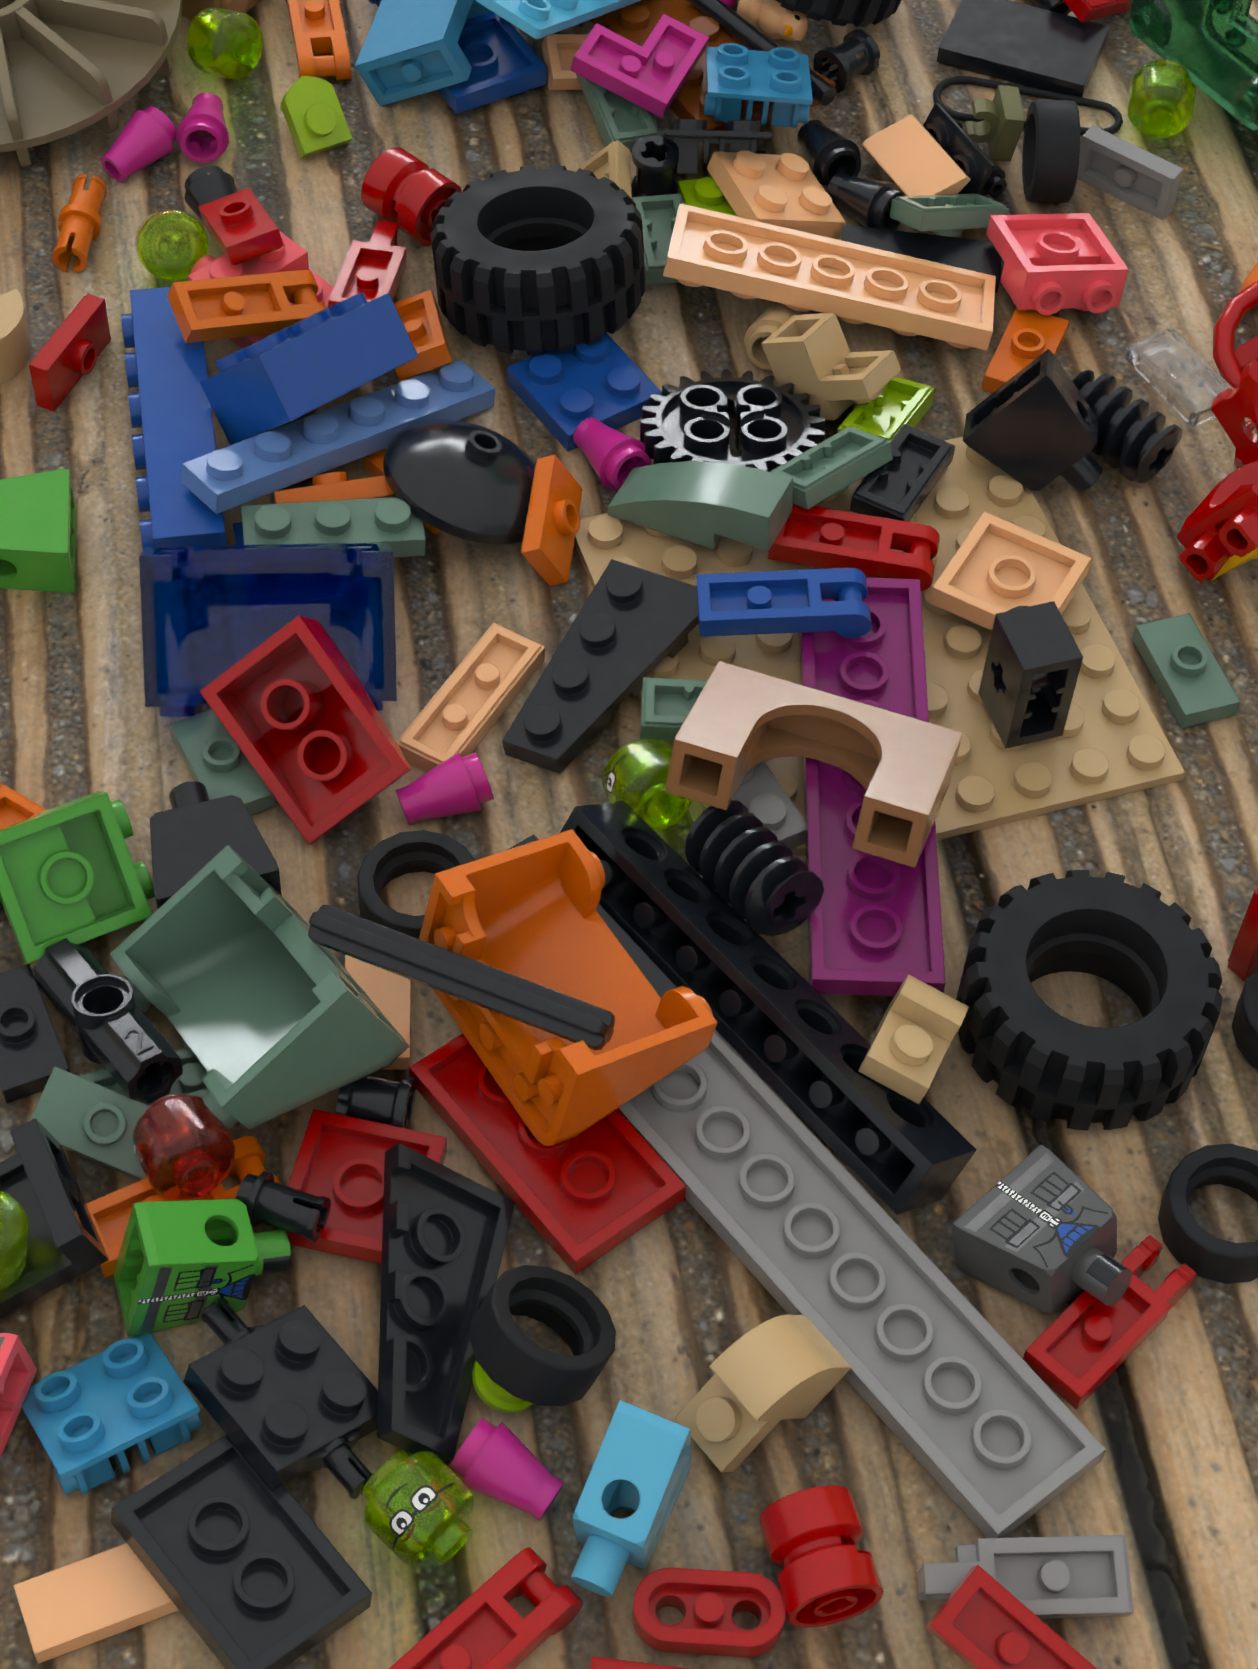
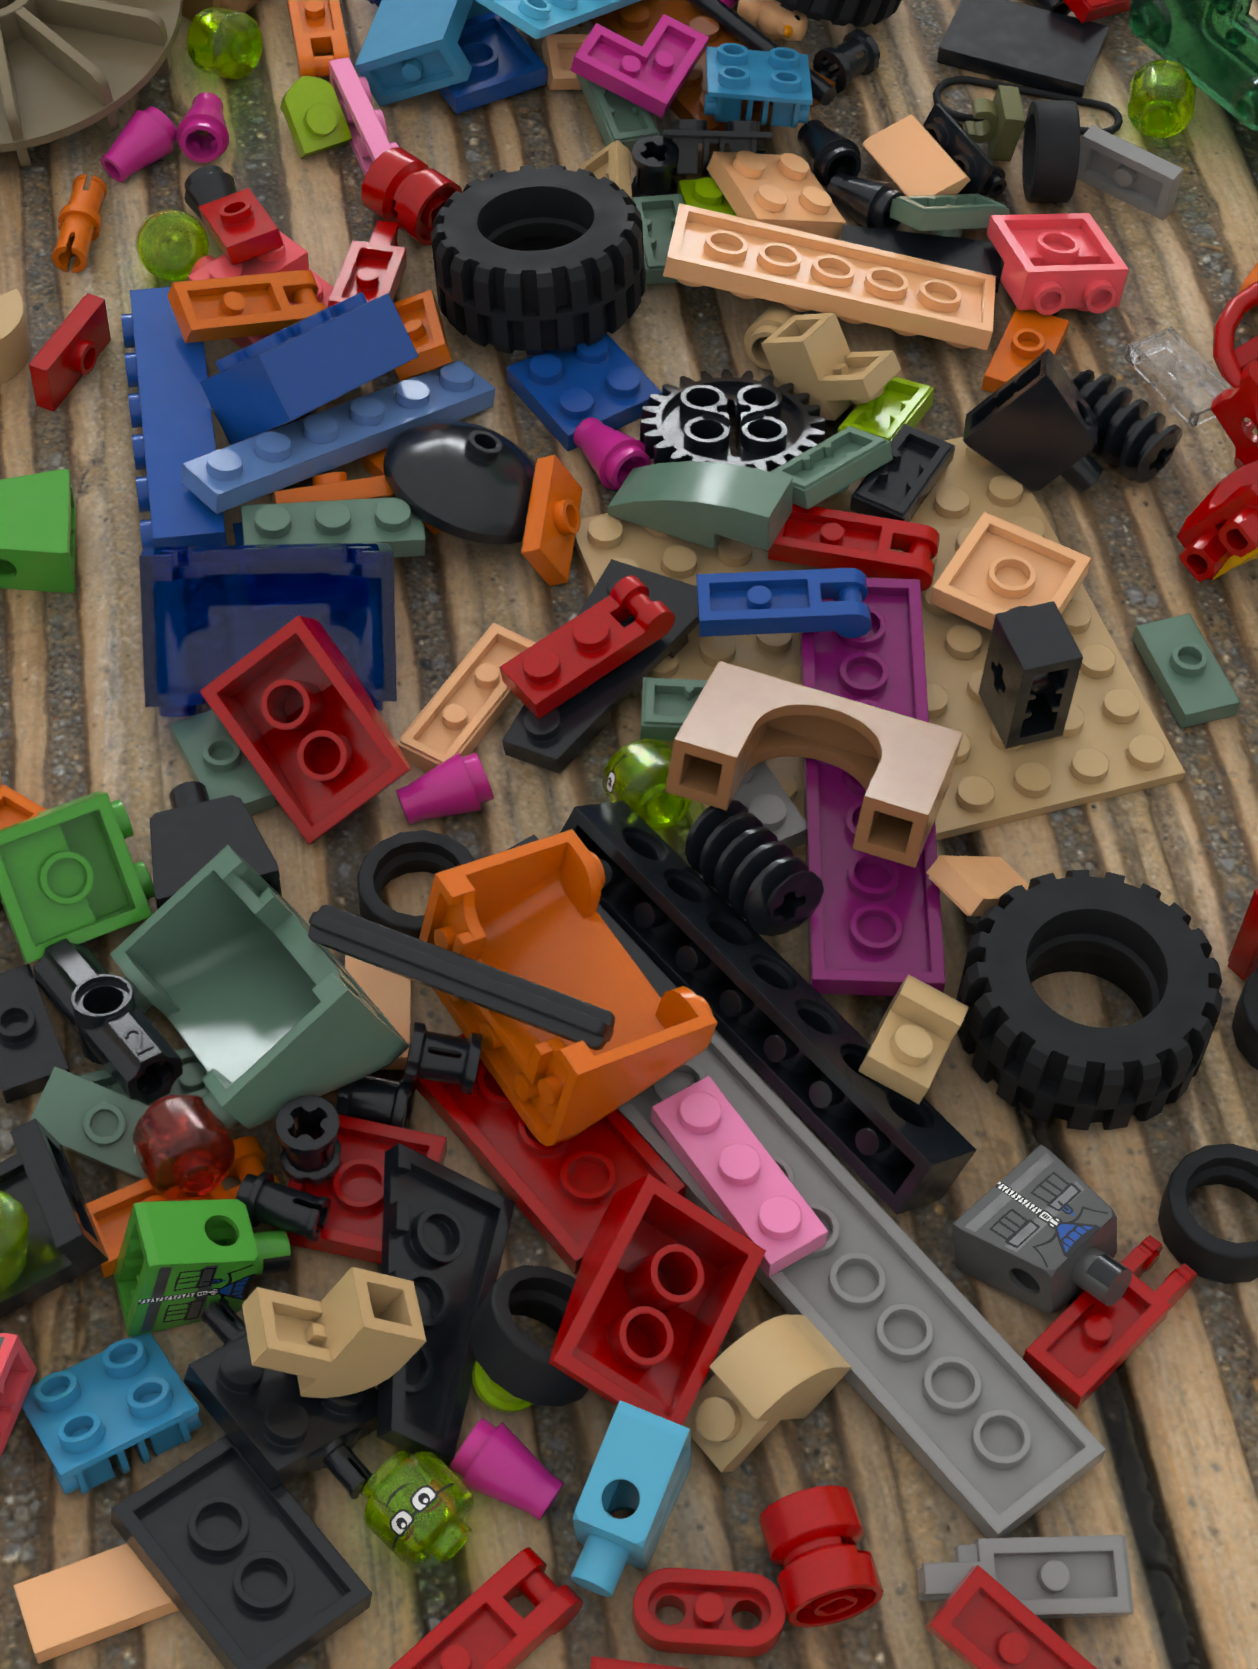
(315, 1134): none -> black bush
(337, 1344): none -> tan brick
(365, 123): none -> bright pink plate
(443, 1058): none -> black bush
(587, 647): none -> red plate
(653, 1300): none -> red slope
(738, 1174): none -> bright pink plate
(974, 881): none -> light nougat tile

